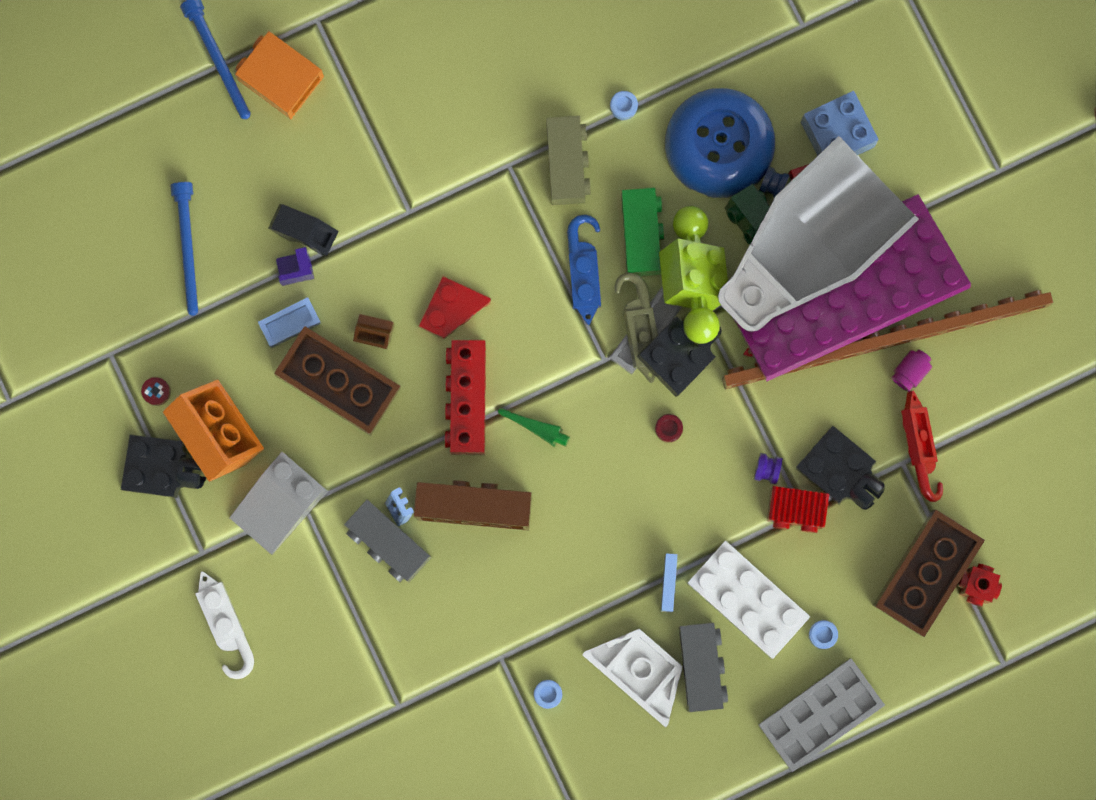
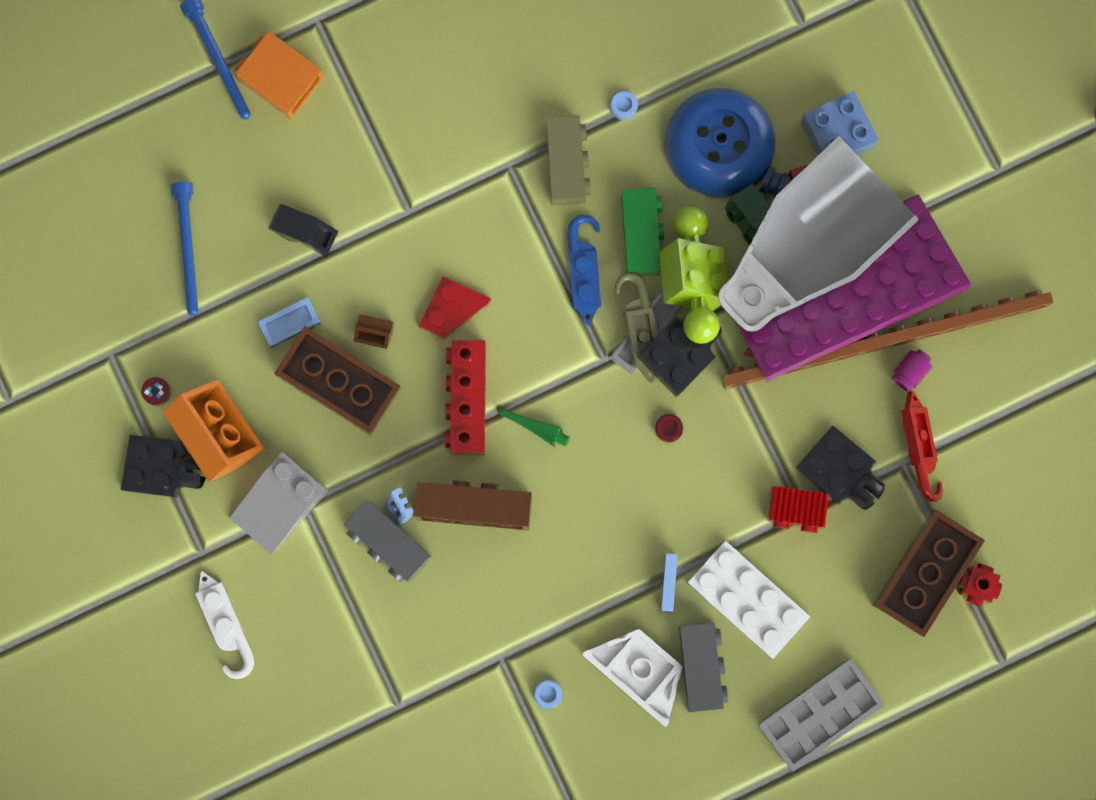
(295, 267): dark purple panel -> none
(768, 468): dark purple wheel -> none
(823, 634): light blue tile -> none

